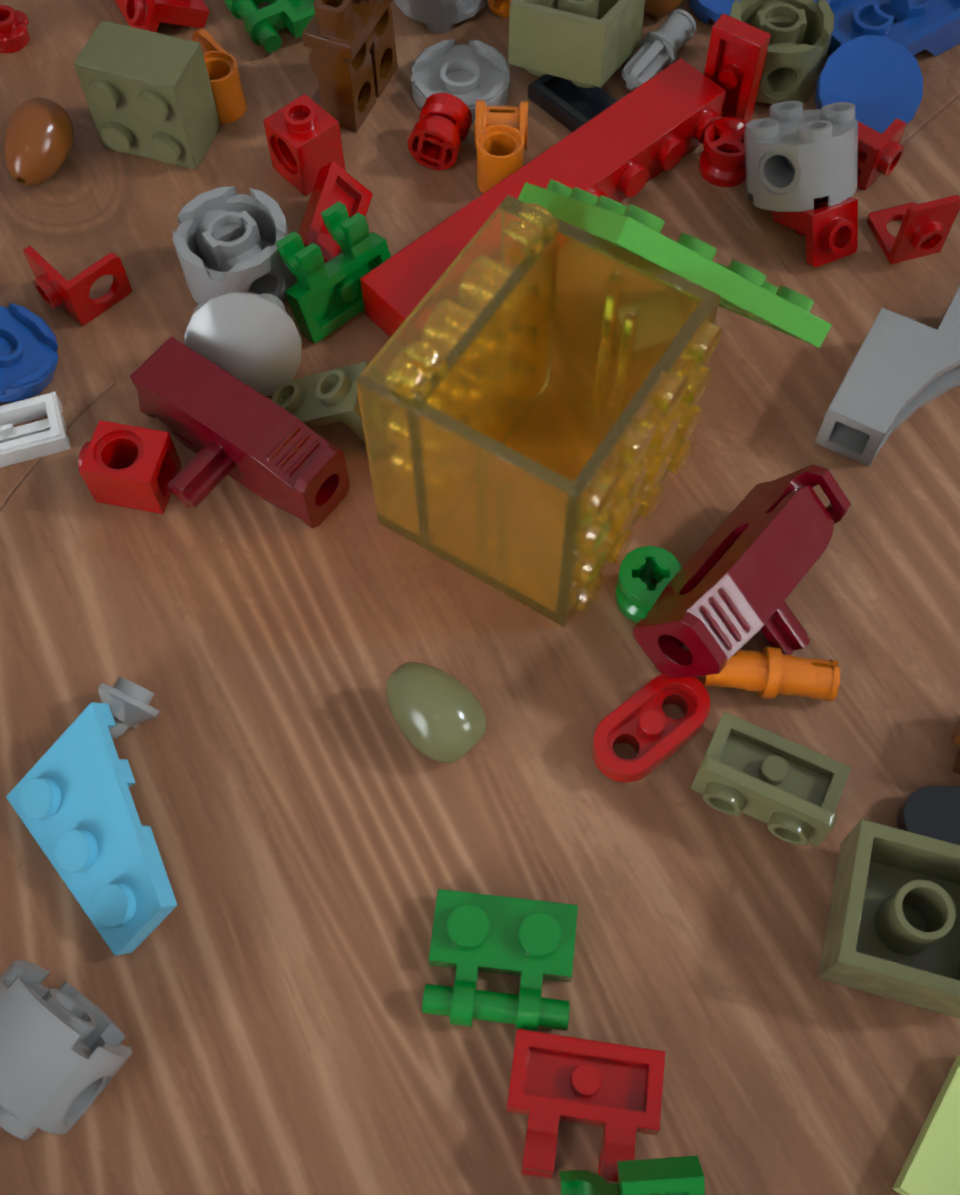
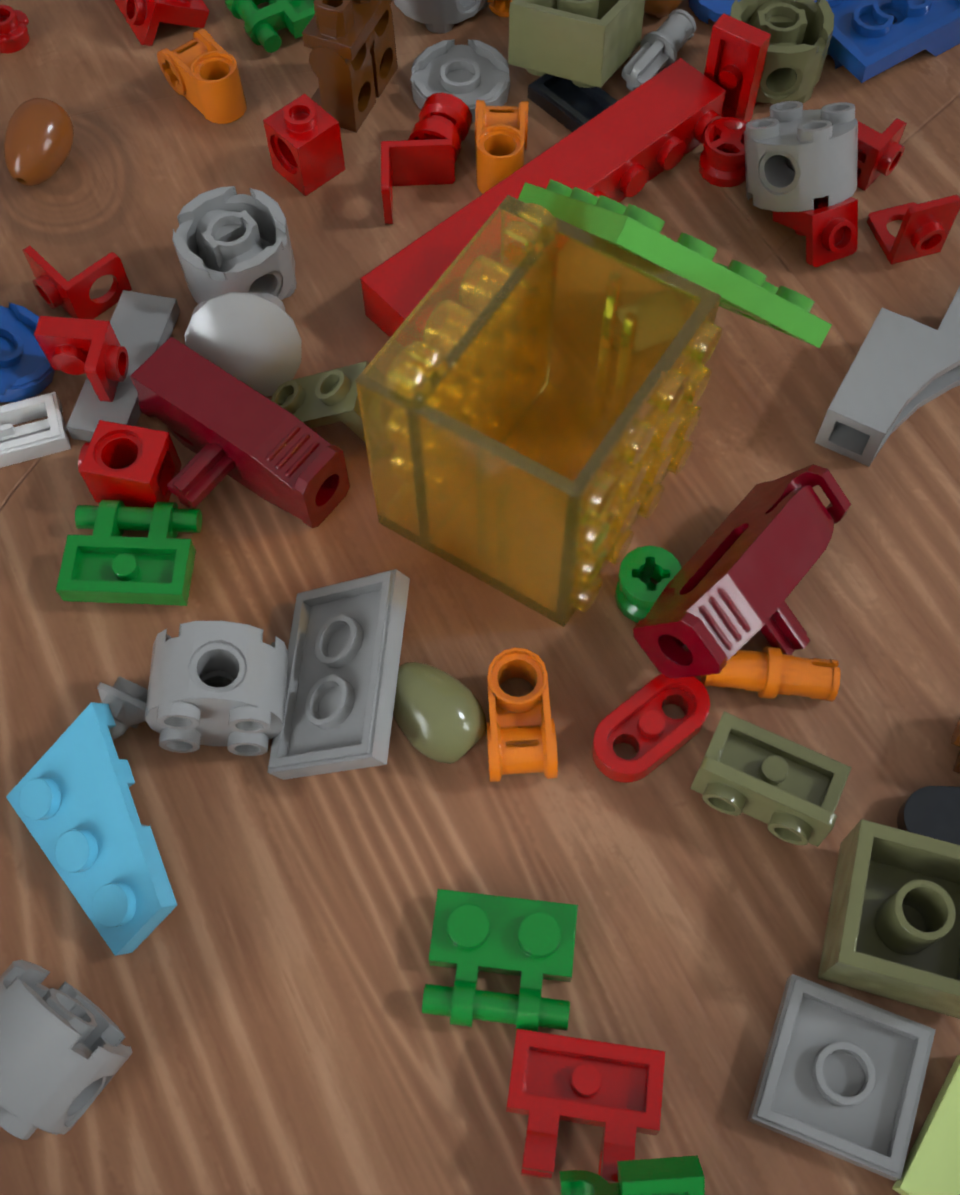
(84, 347): none -> red bracket
(130, 569): none -> green plate
(141, 326): none -> light grey tile
(149, 94): olive brick -> none
(217, 688): none -> light grey brick
(331, 186): red plate -> none
(331, 291): green plate -> none
(341, 677): none -> light grey tile
(414, 164): none -> red bracket
(520, 728): none -> orange piece
(843, 1077): none -> light grey tile
(875, 77): blue tile -> none

